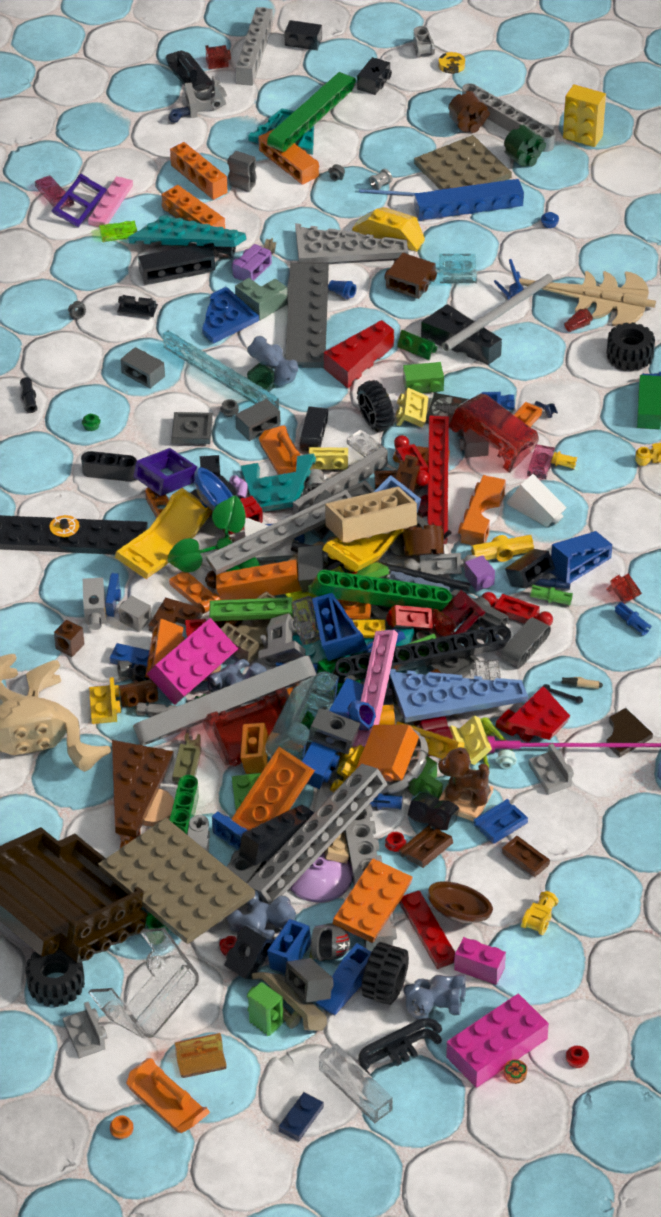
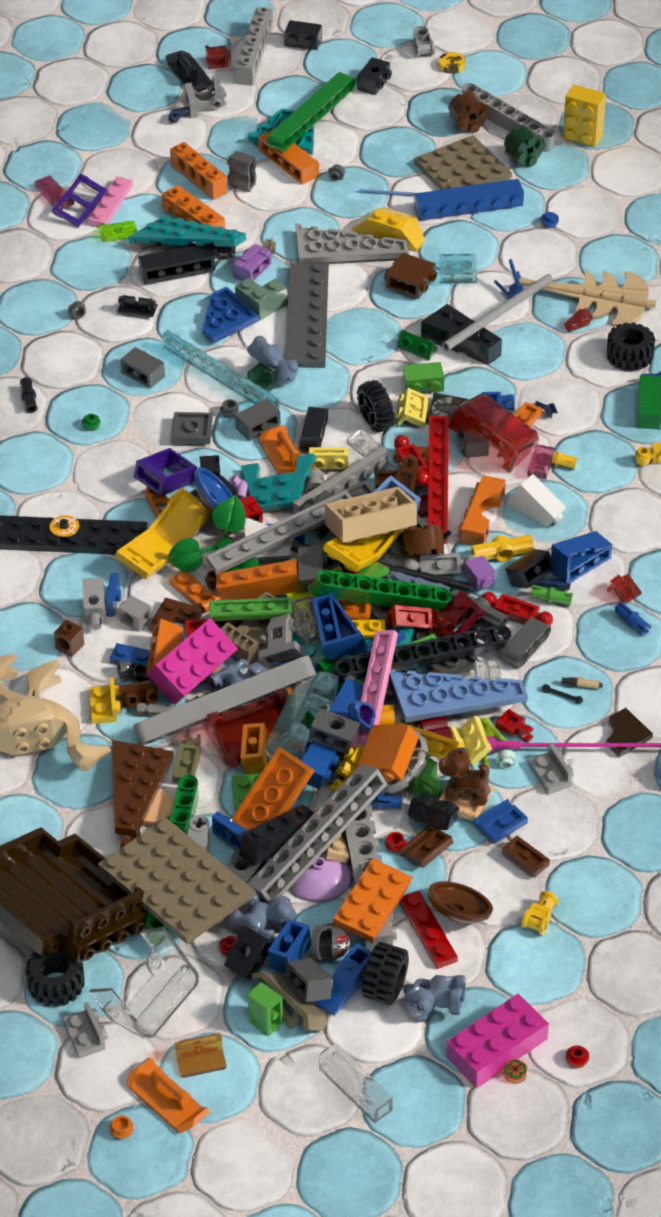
(108, 466): black beam -> none
(301, 1116): dark blue plate -> none
(343, 288): blue cone -> none
(357, 353): red wedge -> none
(384, 172): light grey bush -> none
(400, 1043): black piece -> none
(480, 960): dark pink brick -> none
(540, 716): red wing -> none

